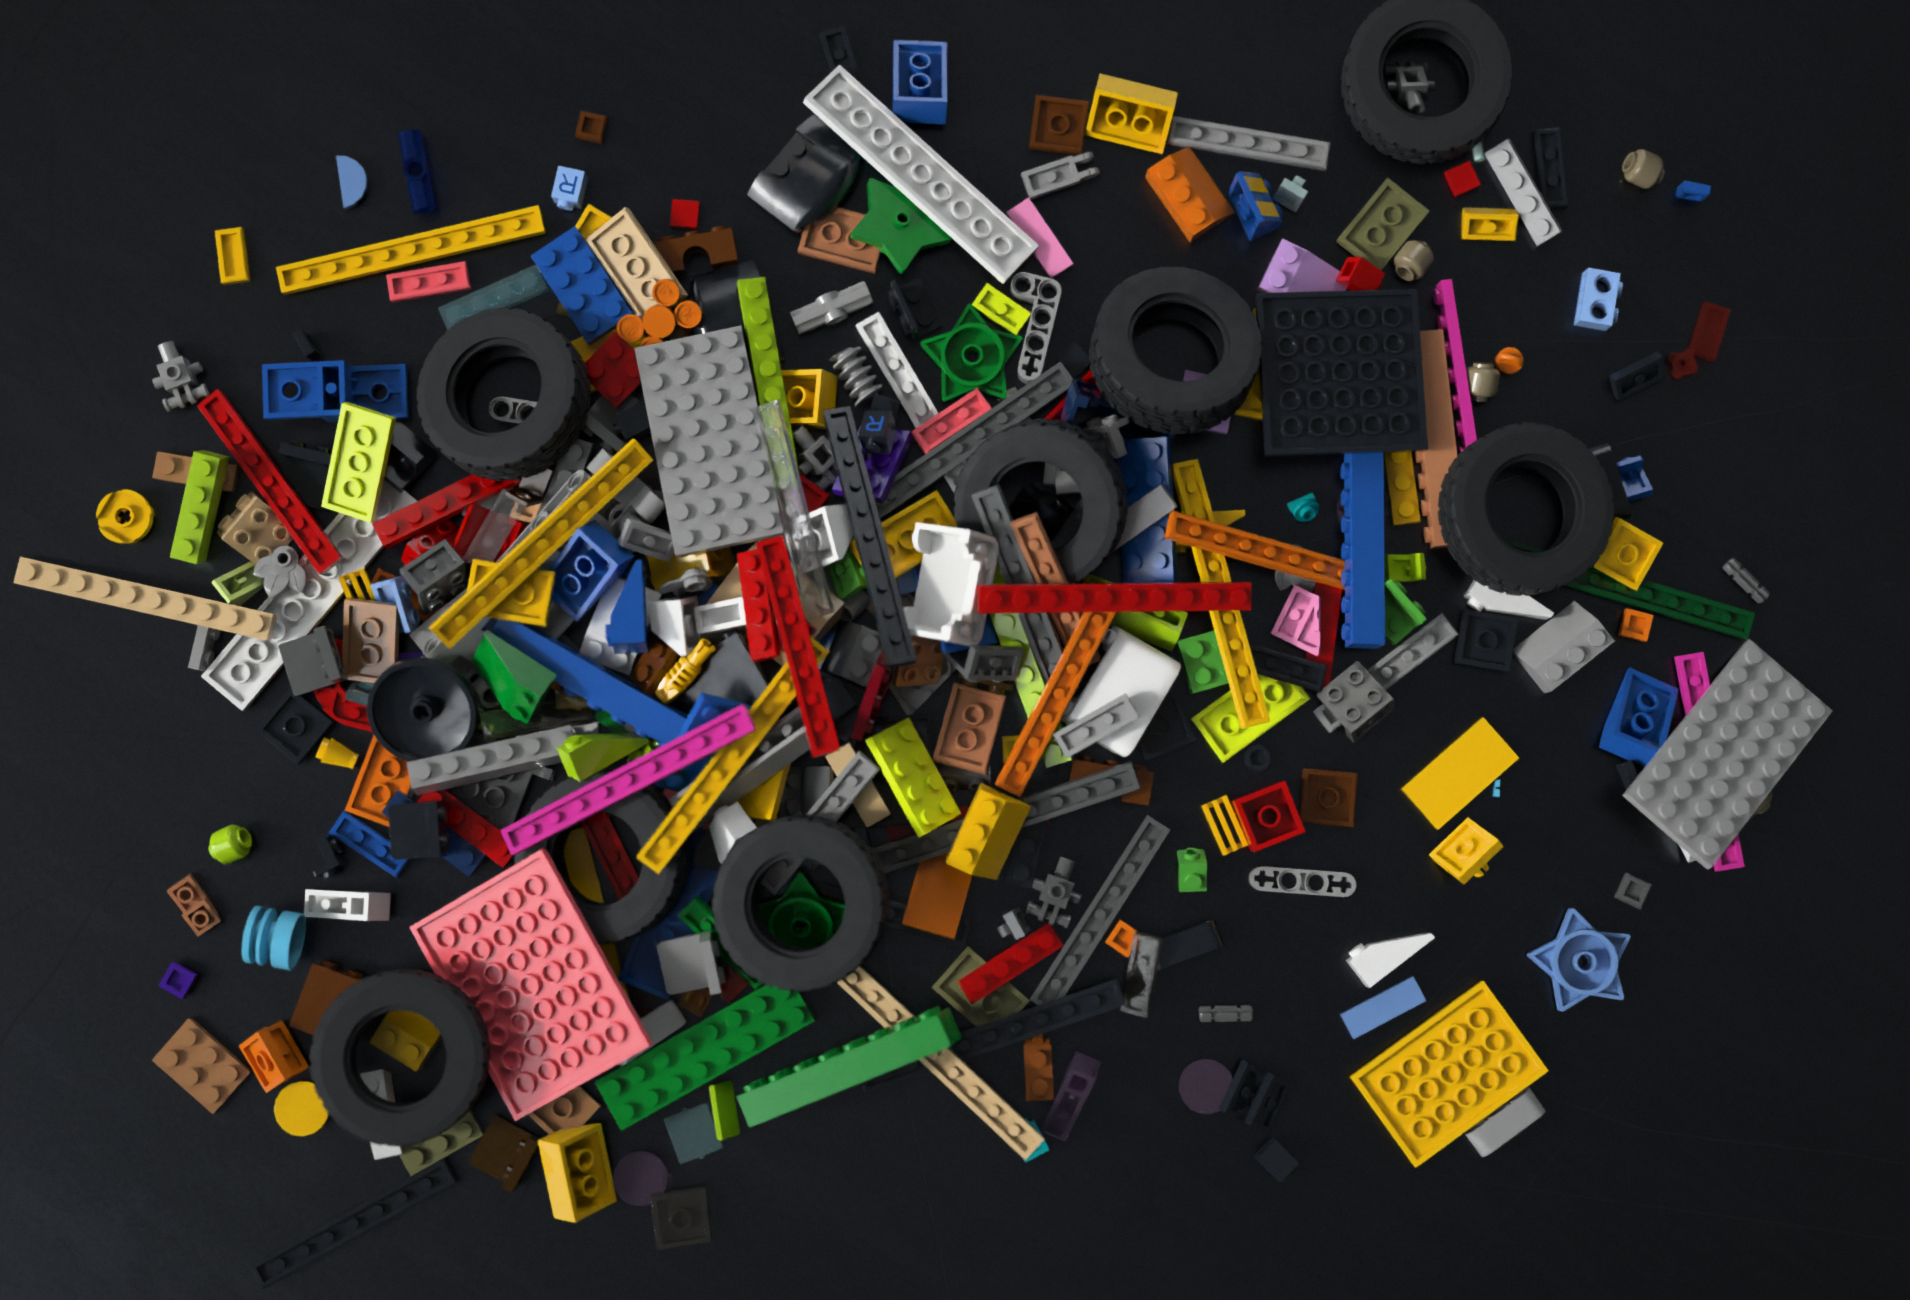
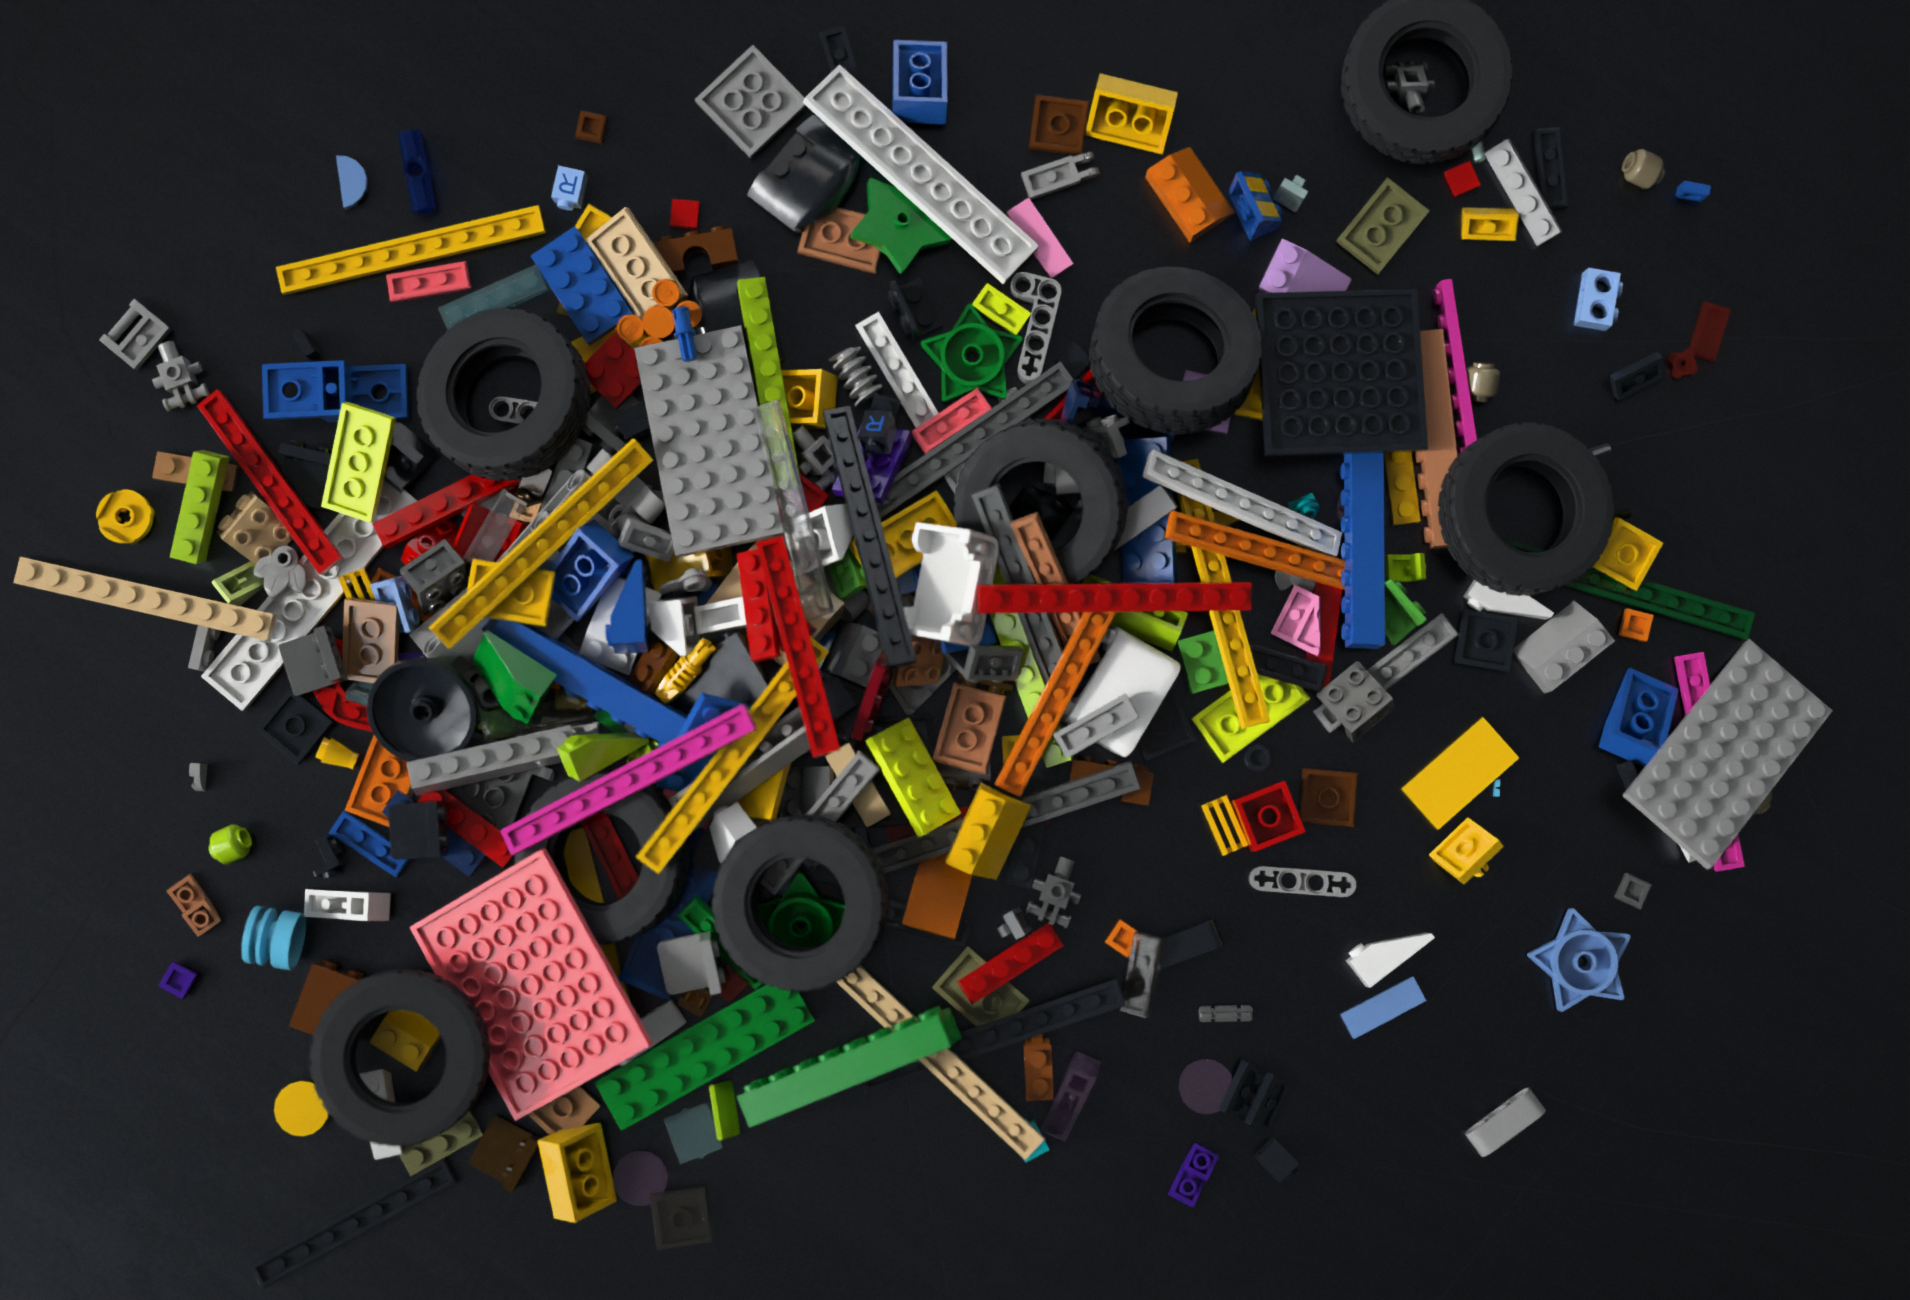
(141, 340): none -> light grey plate
(199, 772): none -> light grey tile
(202, 1065): medium nougat plate -> none
(232, 256): yellow tile -> none
(273, 1056): orange bracket -> none
(684, 333): none -> blue axle
(751, 101): none -> light grey plate
(831, 307): light grey piece -> none
(1101, 911): dark grey plate -> none
(1192, 870): bright green bracket -> none
(1193, 1175): none -> dark purple slope
(1241, 504): none -> white plate
(1248, 143): light grey tile -> none
(1360, 275): red brick -> none
(1413, 260): dark tan head -> none
(1448, 1073): yellow plate -> none
(1509, 361): orange tile -> none
(1634, 478): blue bracket -> none
(1746, 580): dark grey axle -> none

